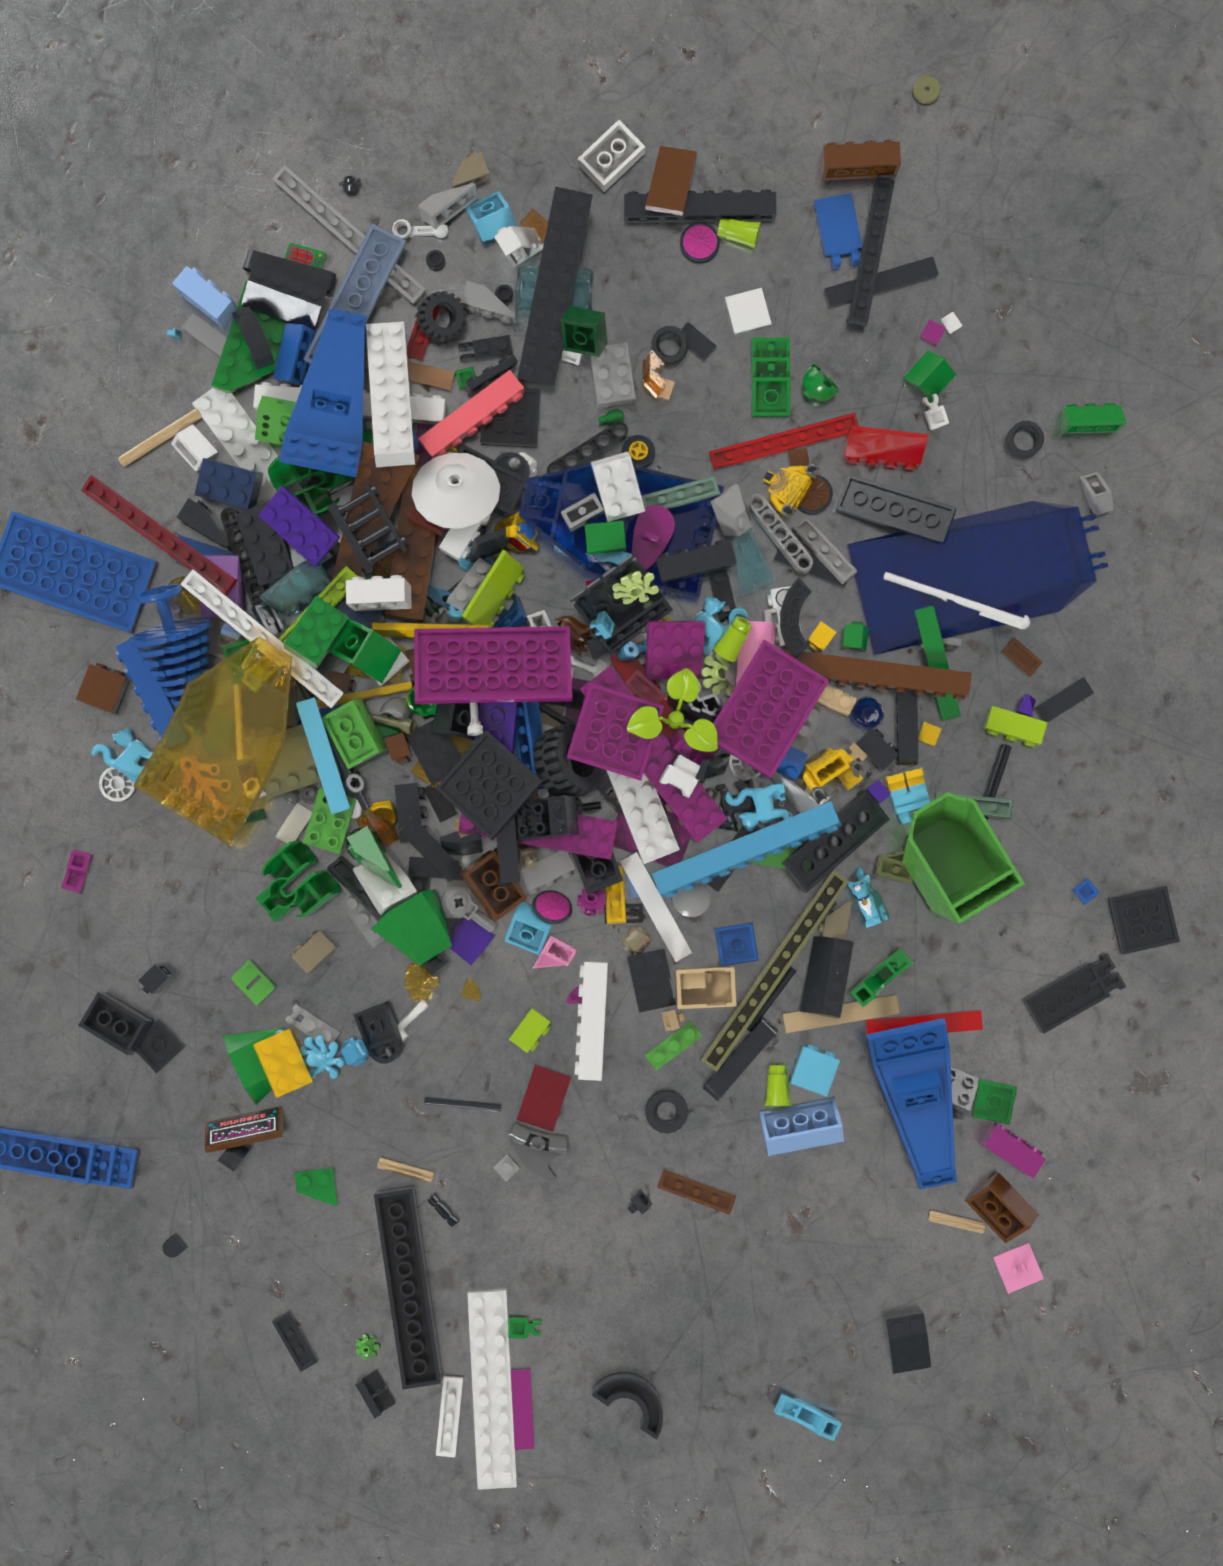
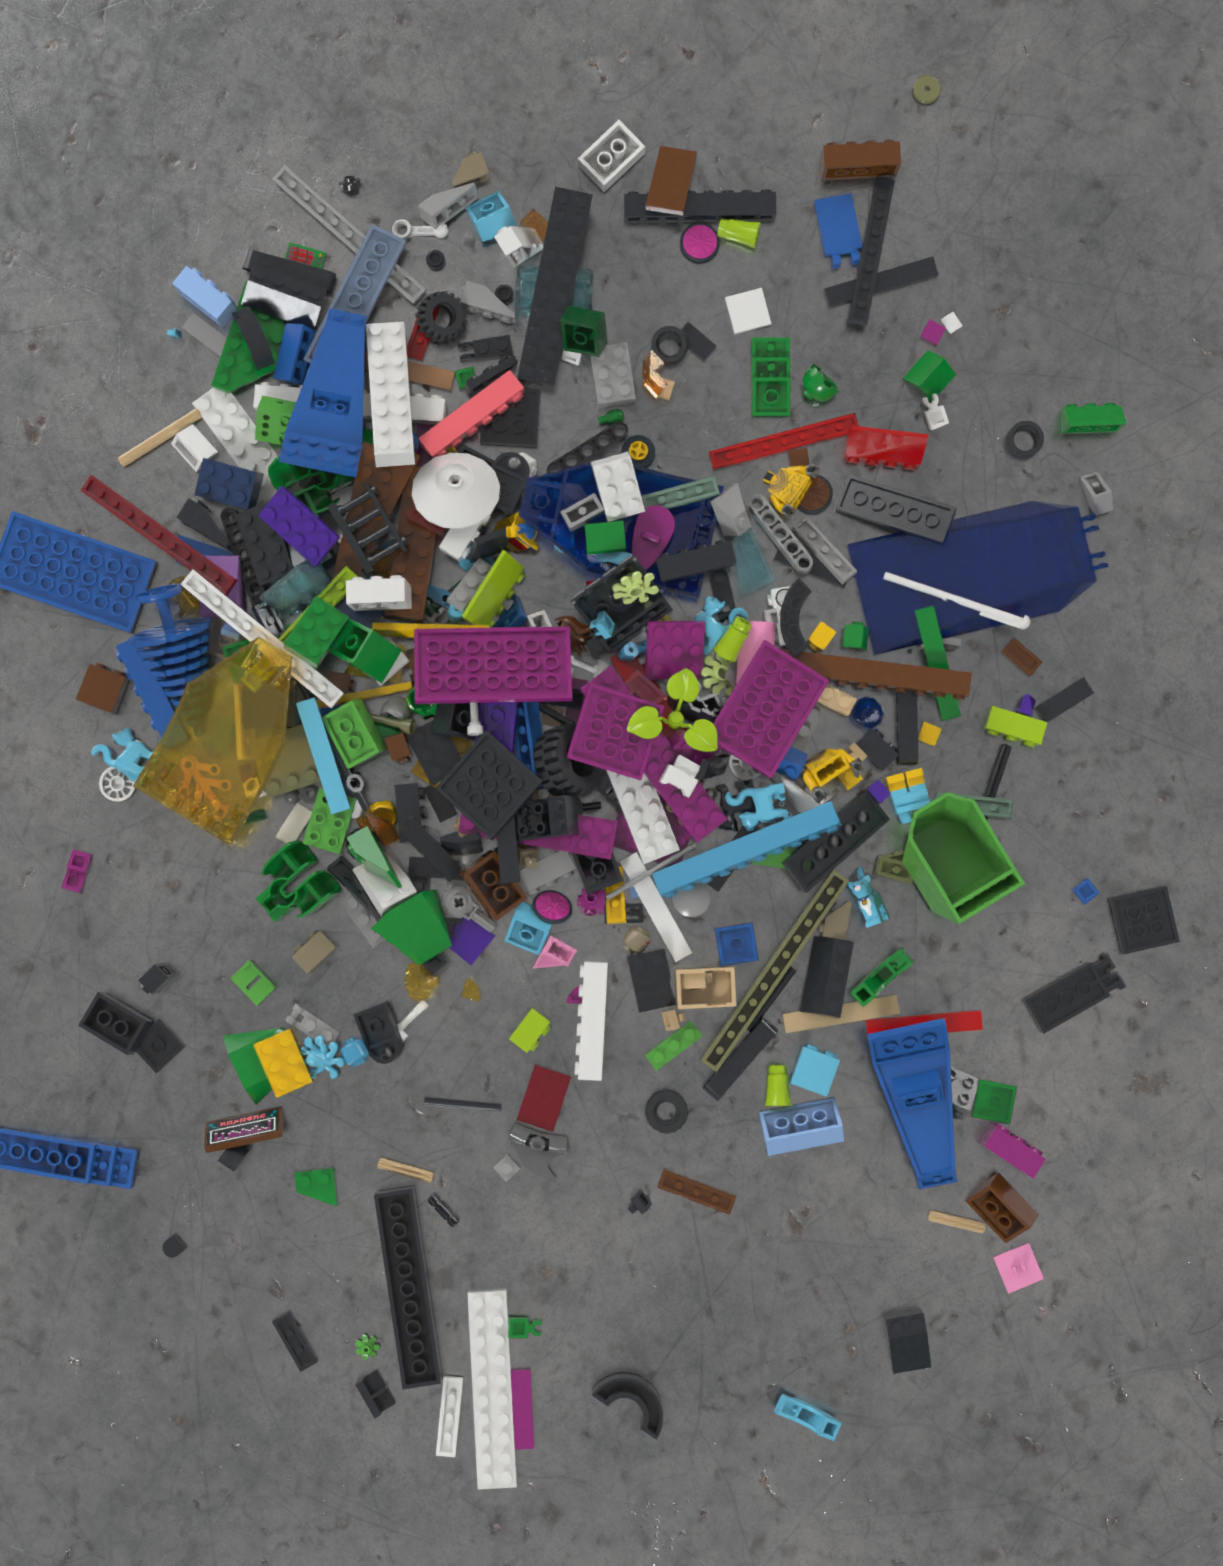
(649, 872): none -> light grey axle

